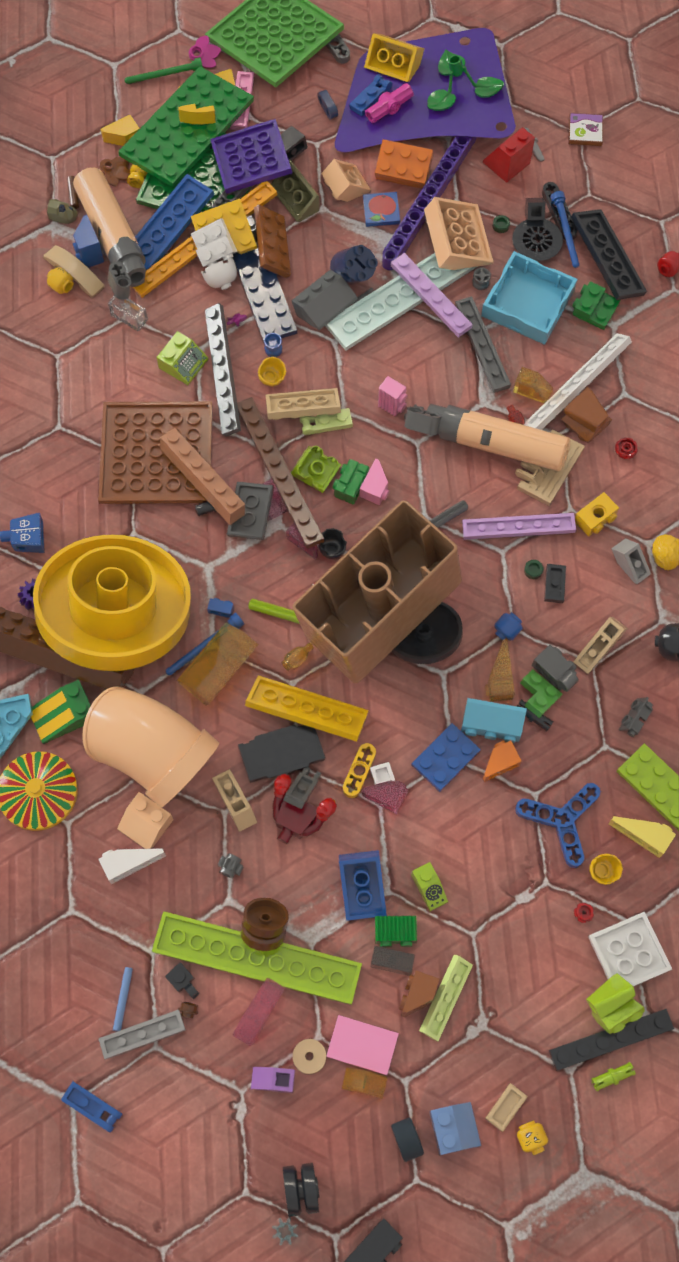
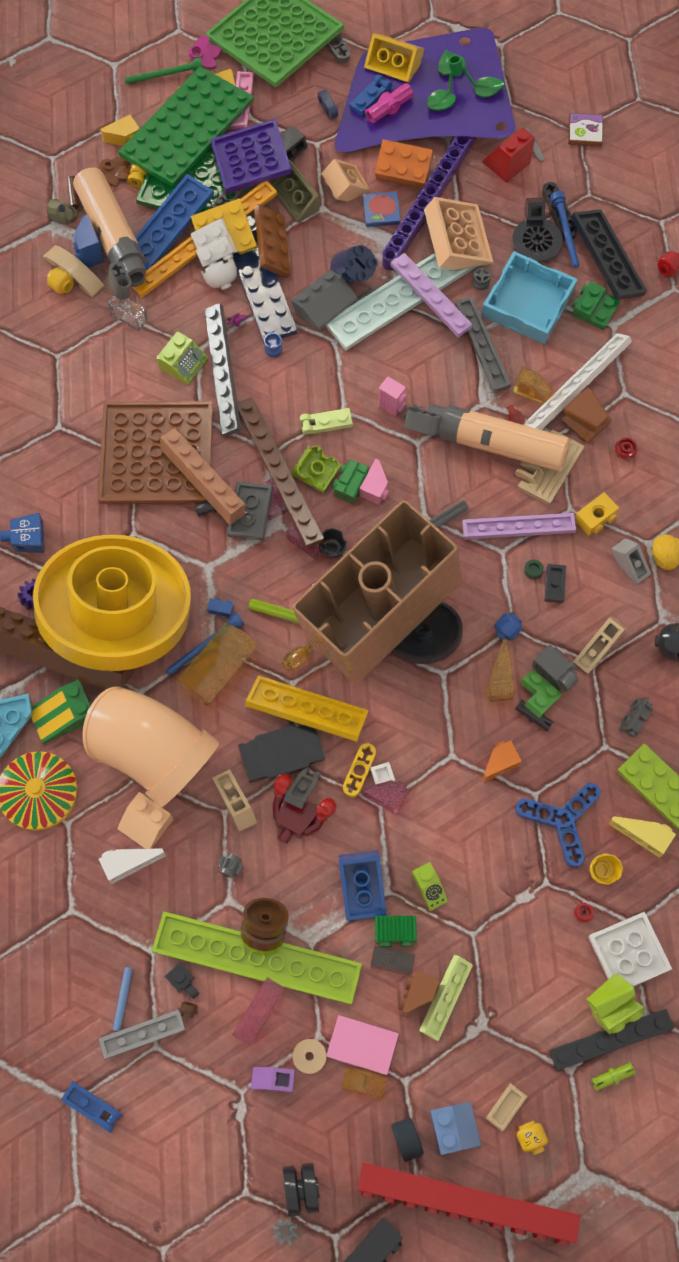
(191, 115): yellow slope -> none
(272, 371): yellow hair -> none
(303, 403): tan plate -> none
(445, 757): blue plate -> none
(469, 1202): none -> red brick
(493, 720): medium azure slope -> none
(501, 224): dark green tile -> none

